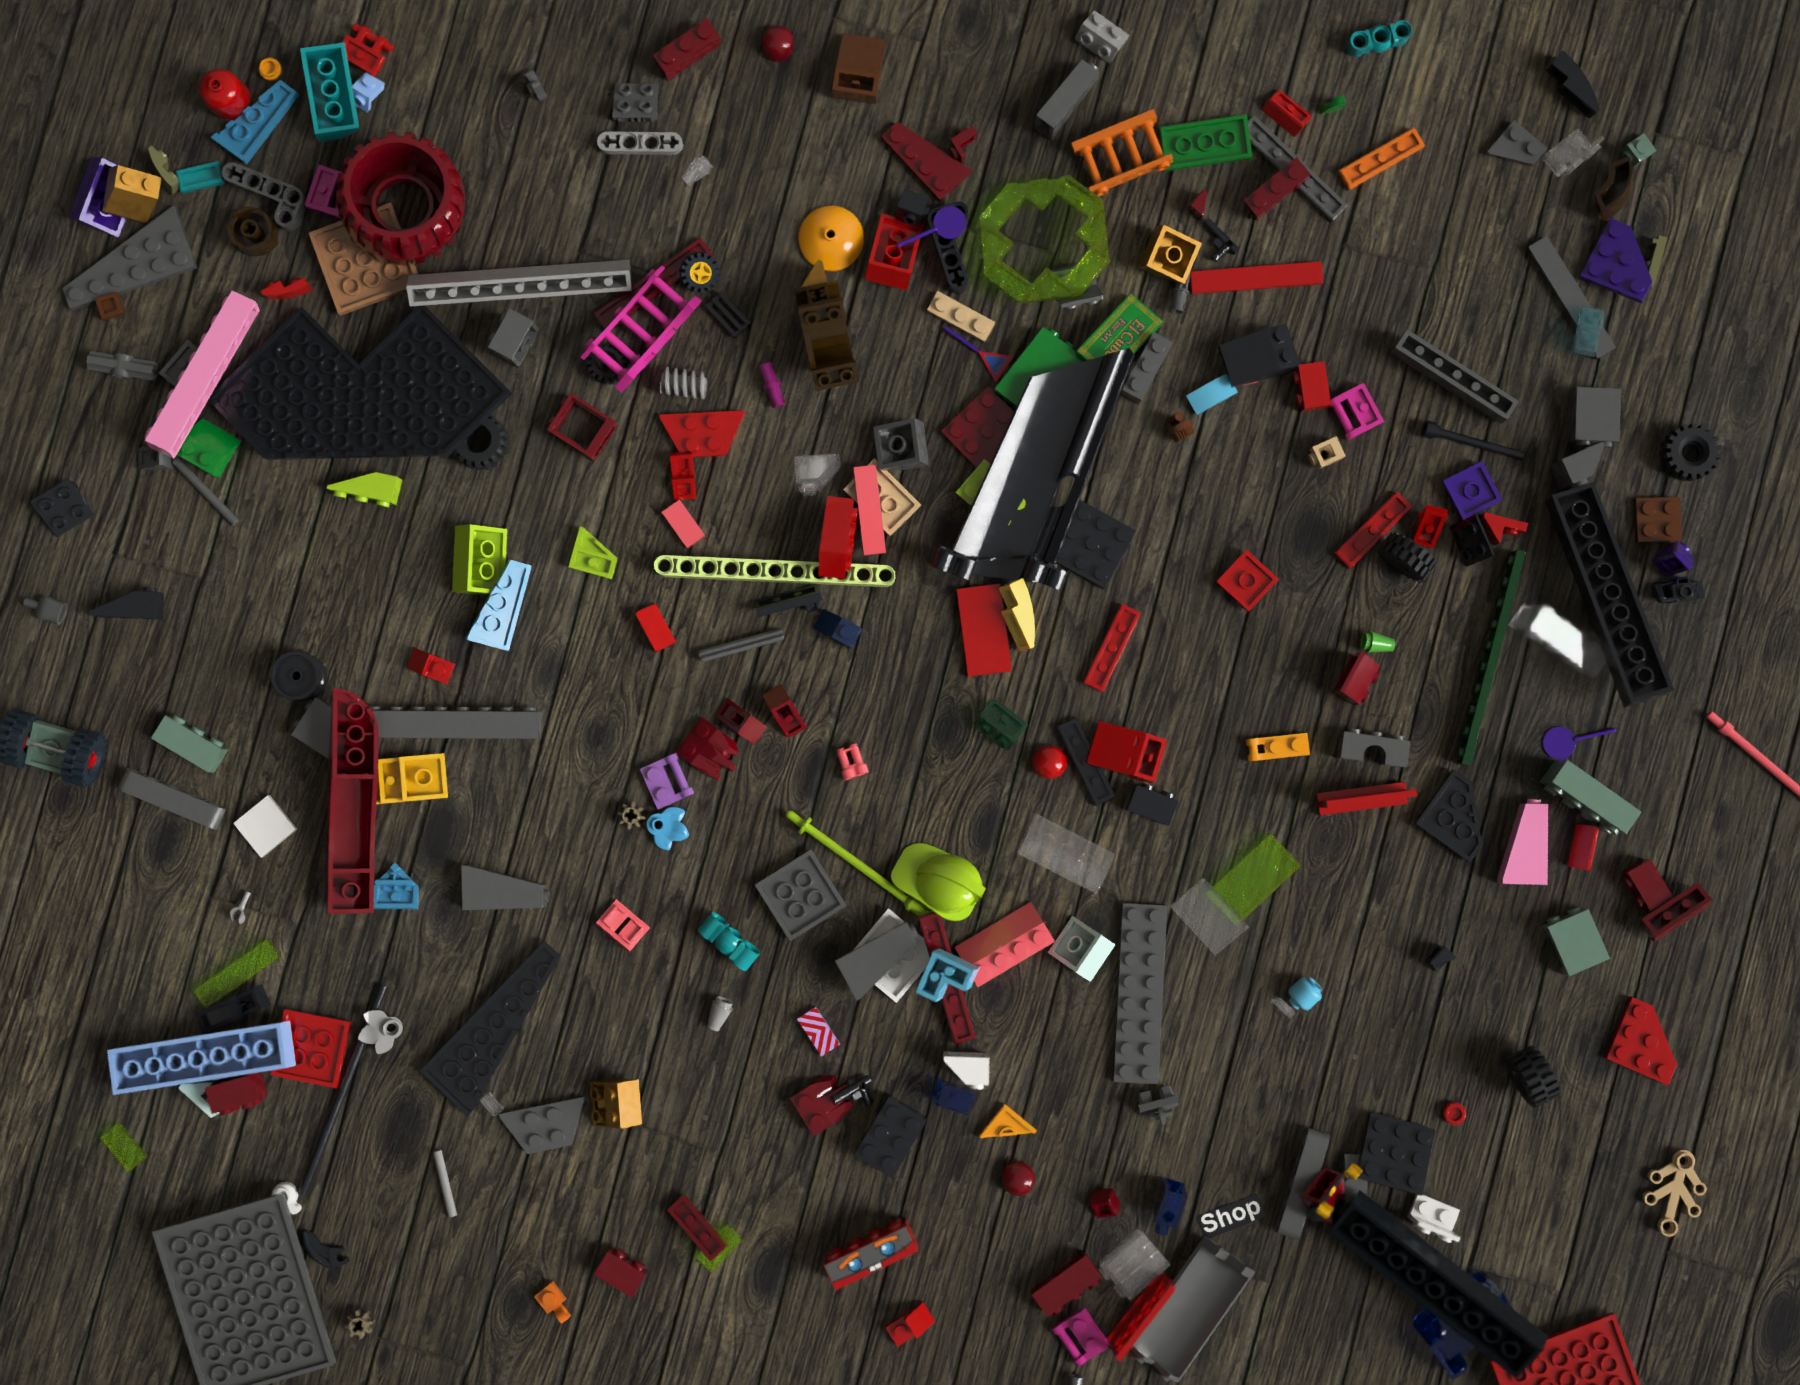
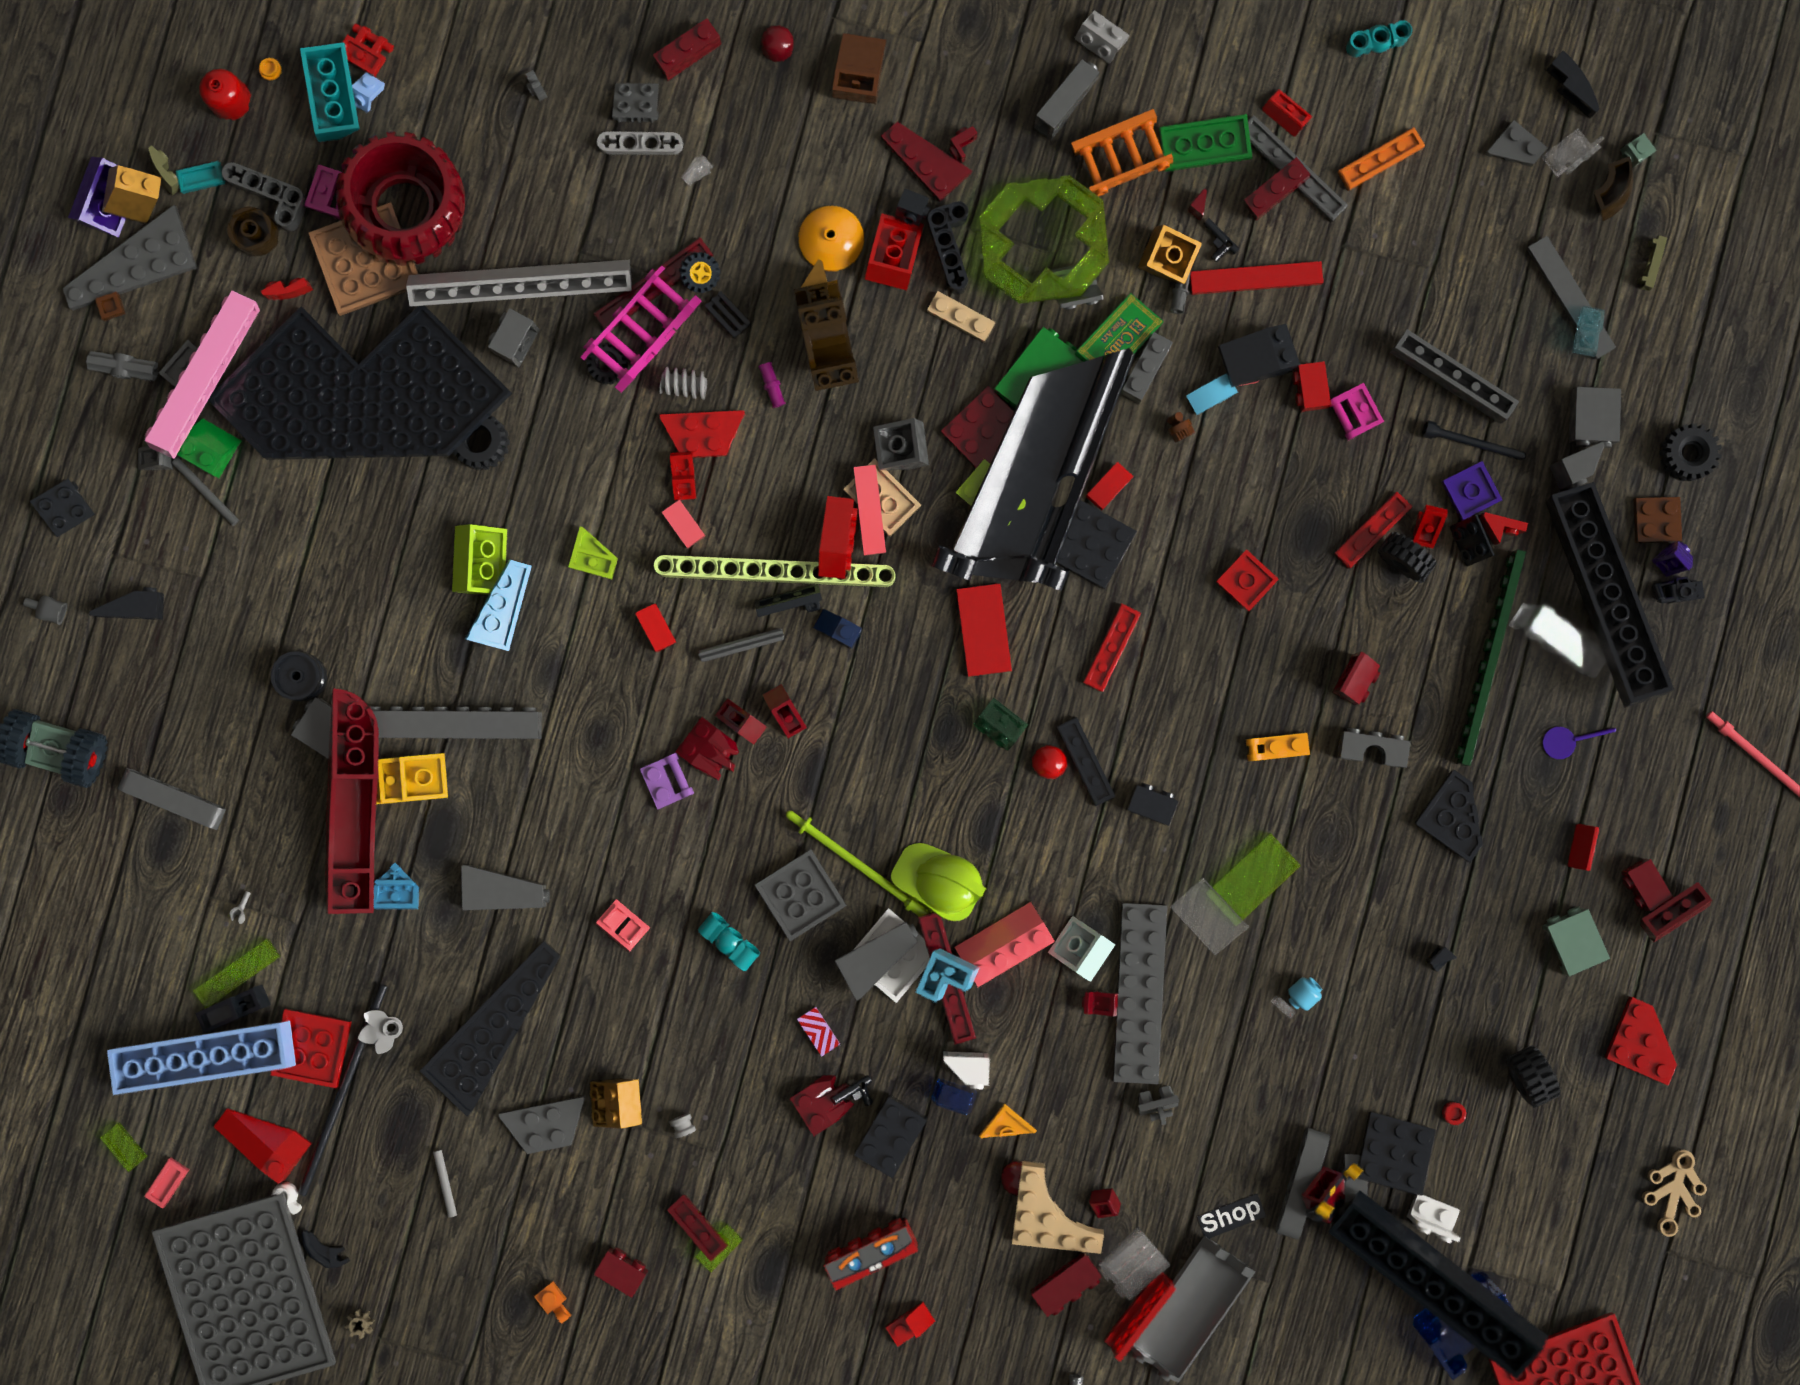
(166, 1182): none -> coral tile
(190, 743): sand green brick -> none
(197, 1094): light aqua slope -> none
(236, 1092): dark red brick -> none
(257, 122): dark azure wing -> none
(265, 826): white tile -> none
(266, 1145): none -> red wedge
(373, 486): lime slope -> none
(430, 666): red slope -> none
(492, 1104): clear tile -> none
(601, 437): dark red window -> none
(636, 811): dark tan gear -> none
(671, 827): dark azure plate -> none
(682, 1125): none -> light grey wheel
(719, 1012): light grey cone -> none
(815, 472): clear slope -> none
(854, 770): coral piece -> none
(948, 223): dark purple piece -> none
(994, 362): piece -> none
(1019, 613): light yellow slope -> none
(1043, 1223): none -> tan plate
(1066, 853): clear slope -> none
(1087, 1334): dark pink plate -> none
(1100, 1003): none -> dark red bracket
(1109, 486): none -> red slope
(1126, 752): red slope -> none
(1169, 1205): clear blue torso -> none
(1333, 450): tan brick -> none
(1337, 104): green tile -> none
(1363, 798): red fence -> none
(1376, 642): bright green cone -> none
(1527, 847): bright pink slope -> none
(1590, 797): sand green brick -> none
(1618, 263): dark purple plate -> none

